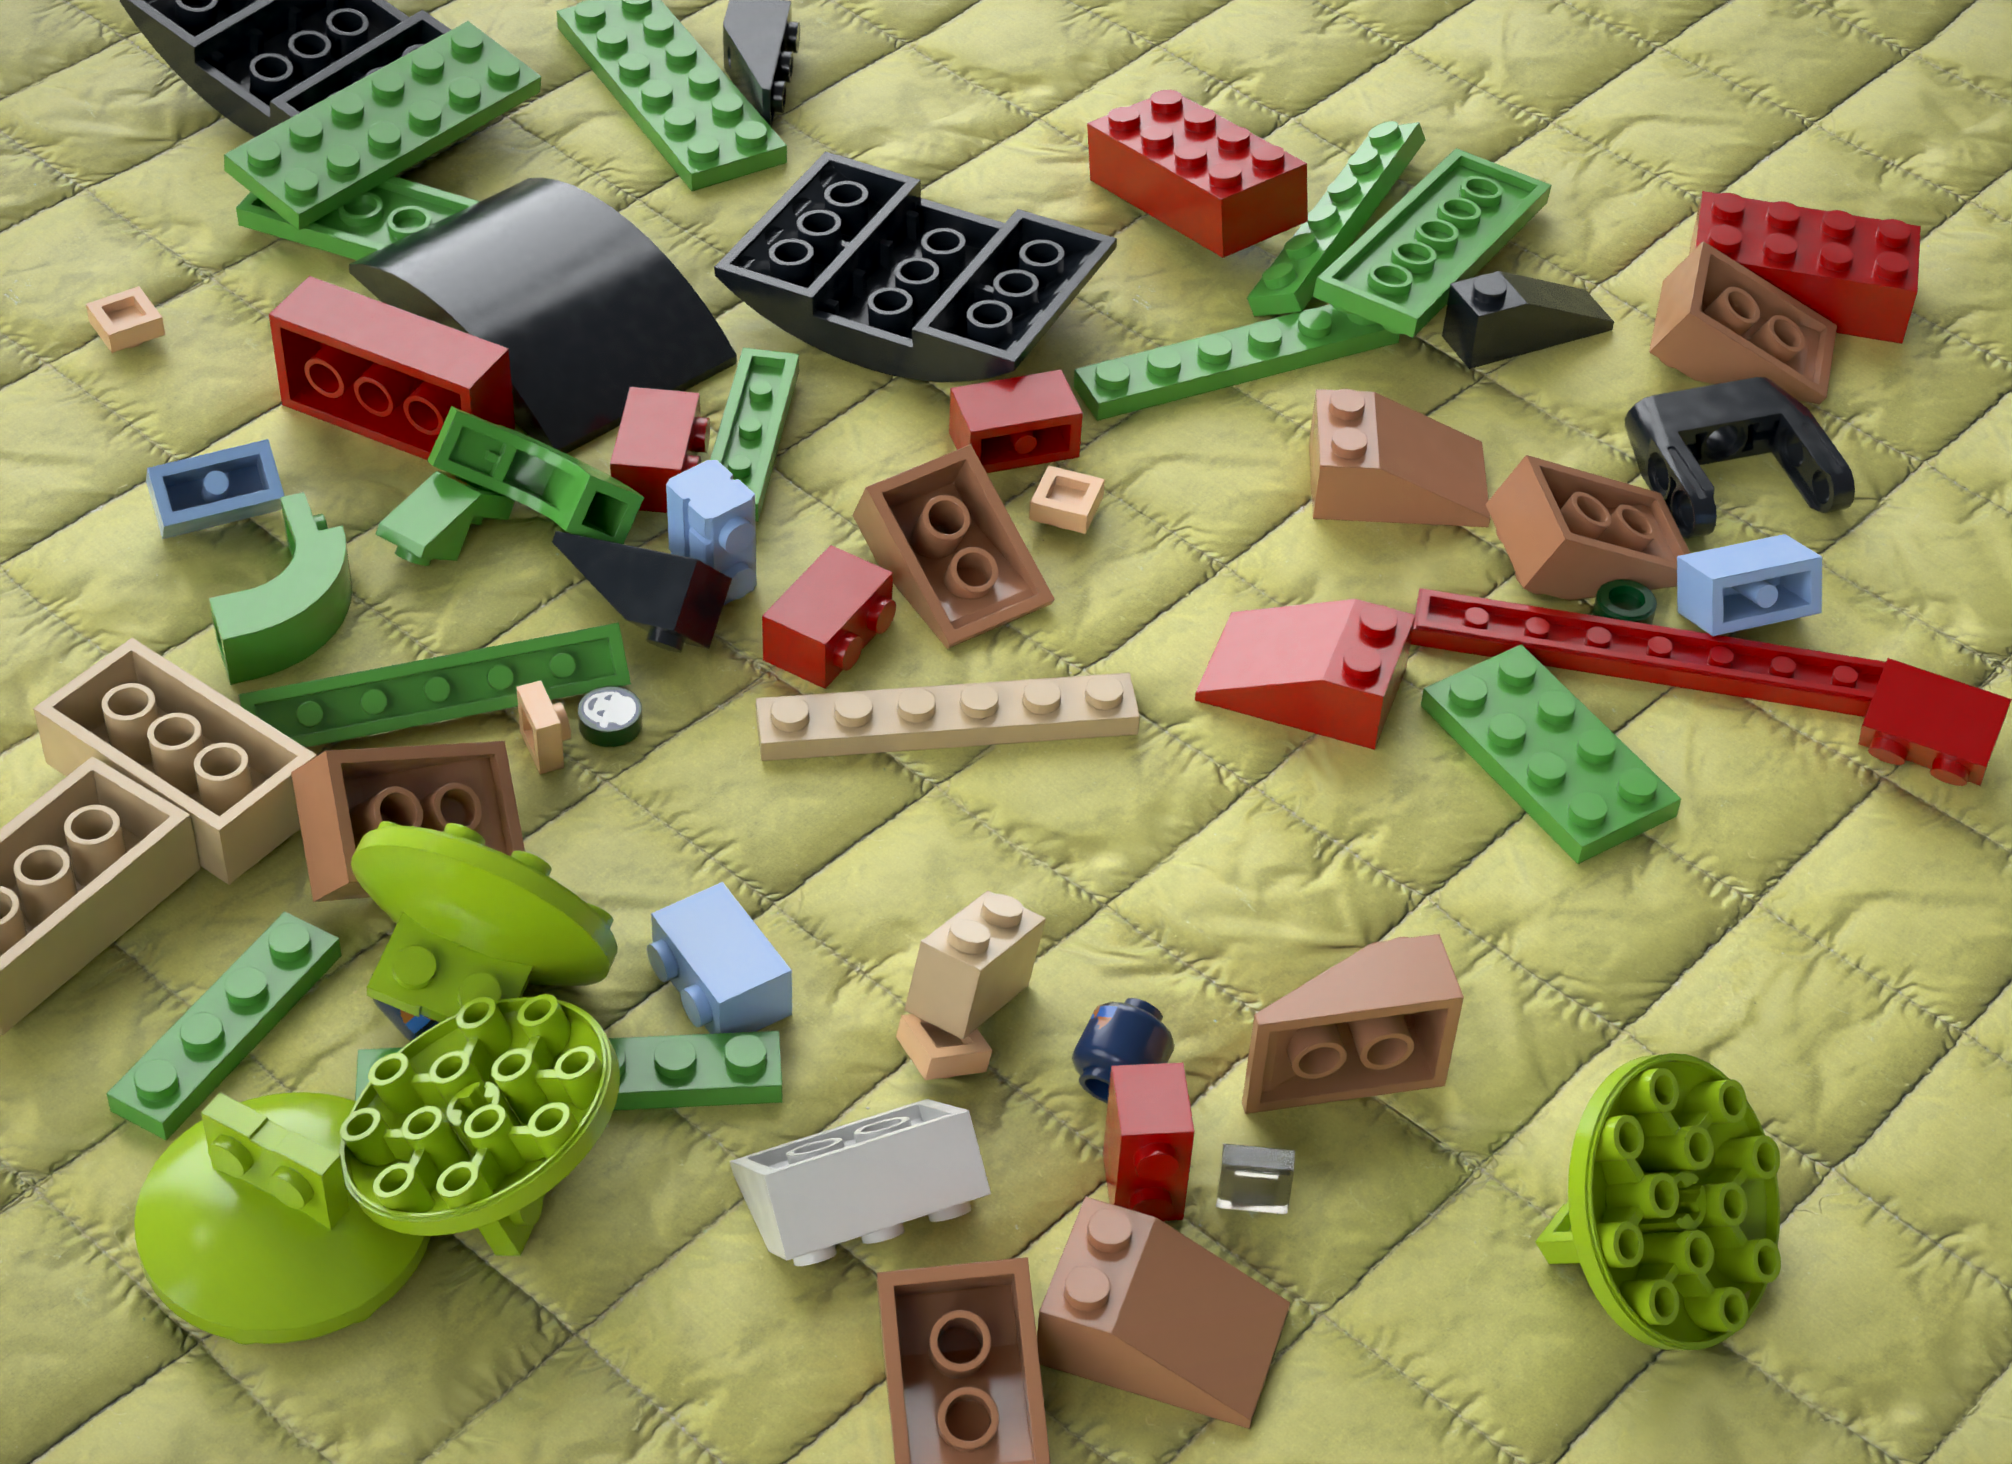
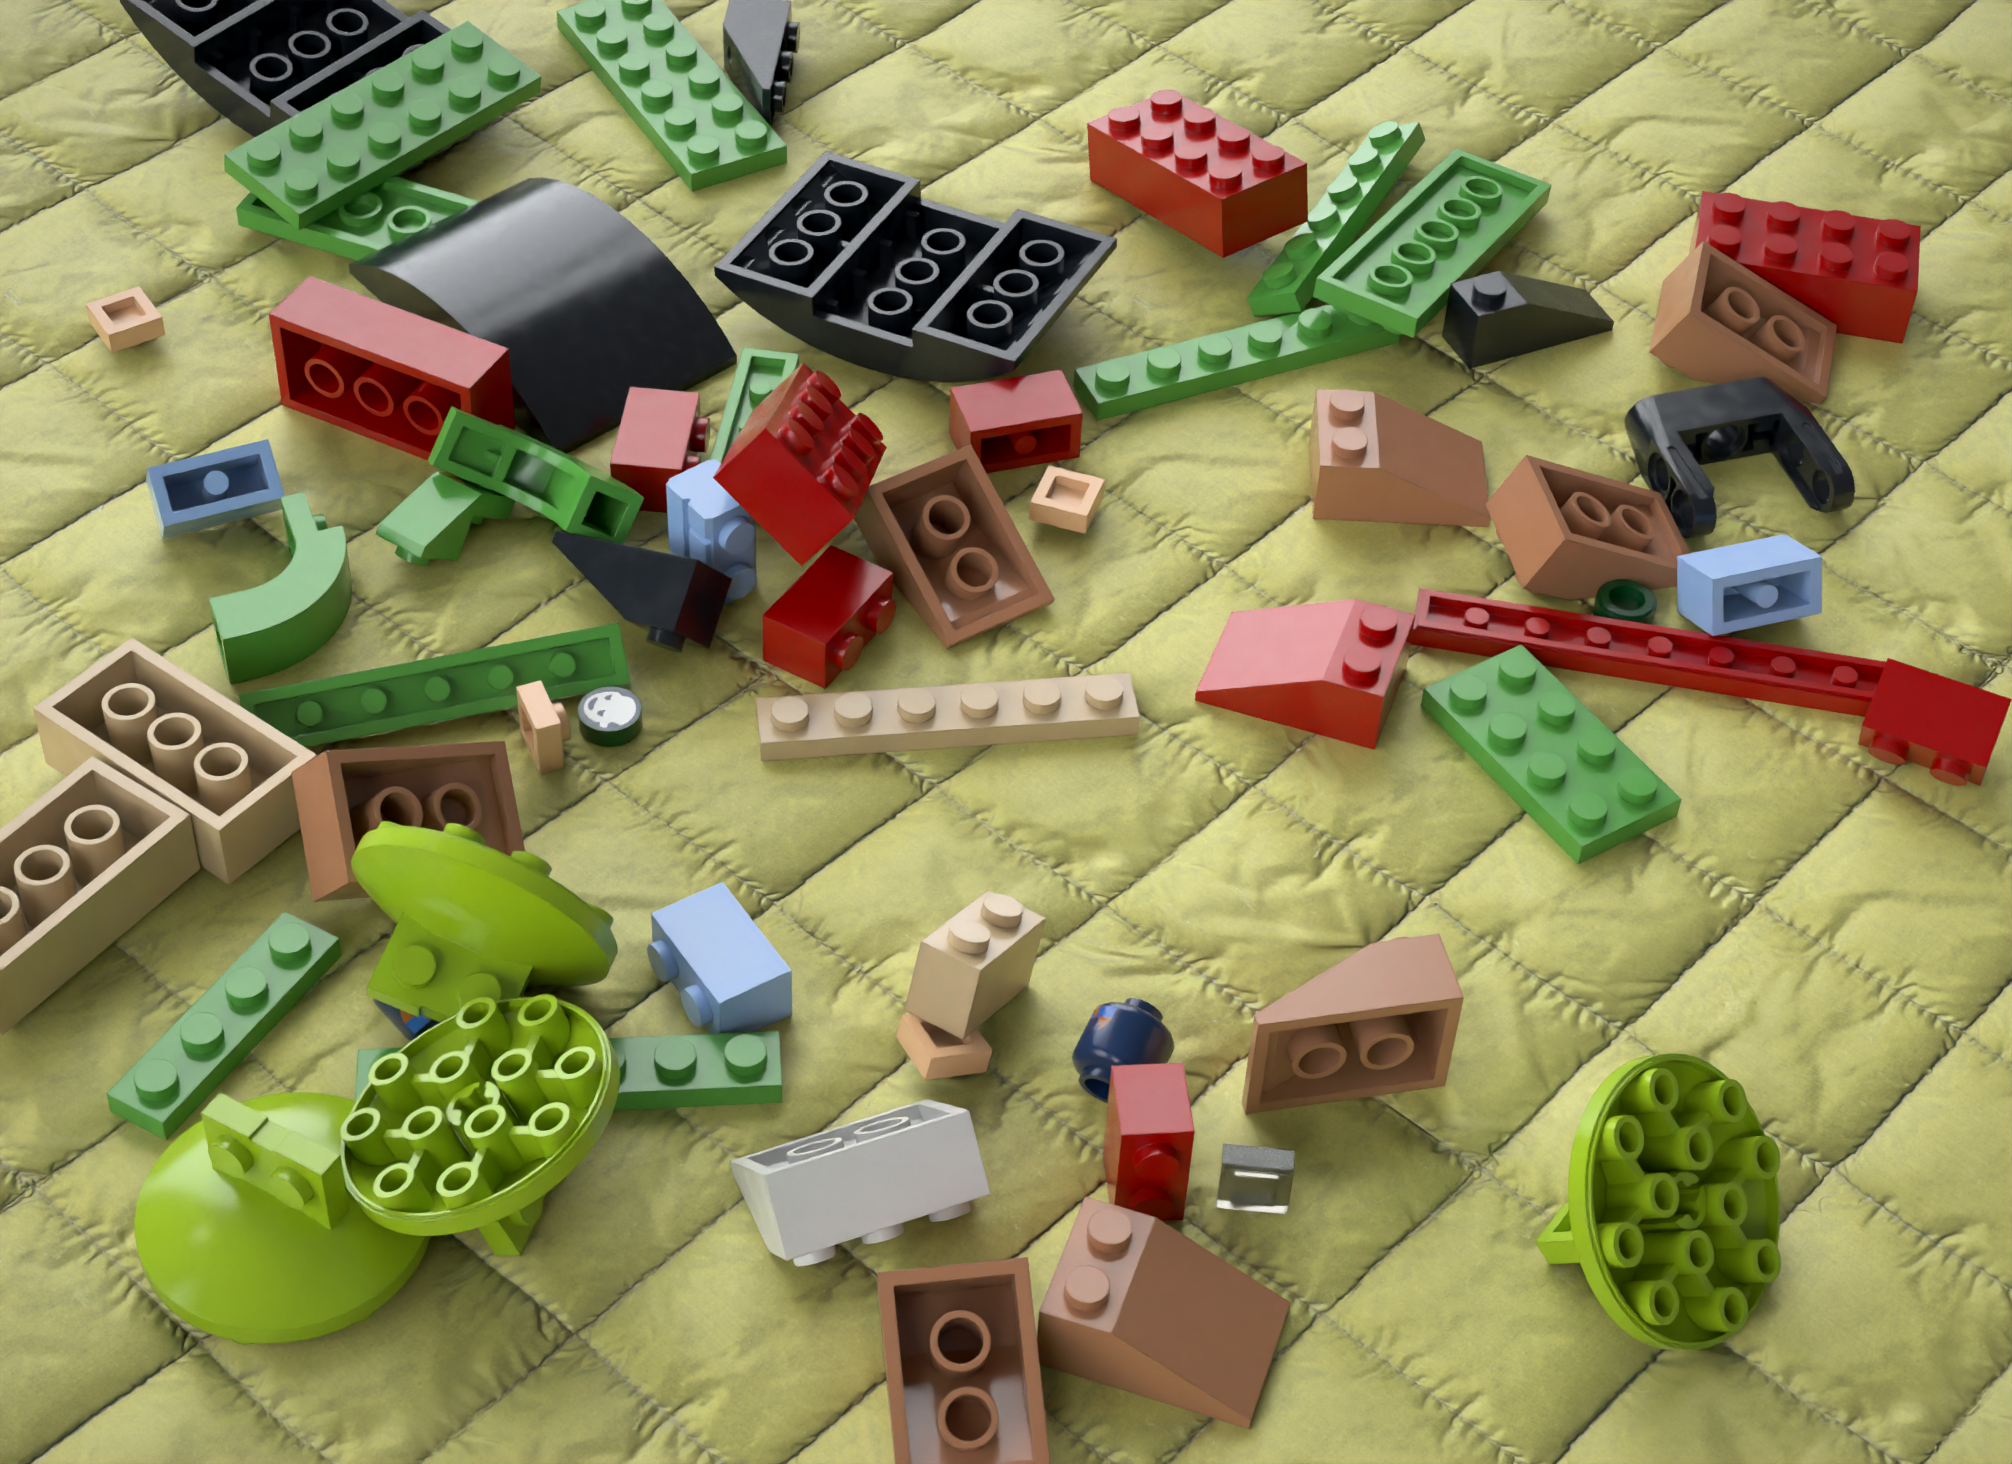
(802, 463): none -> red brick

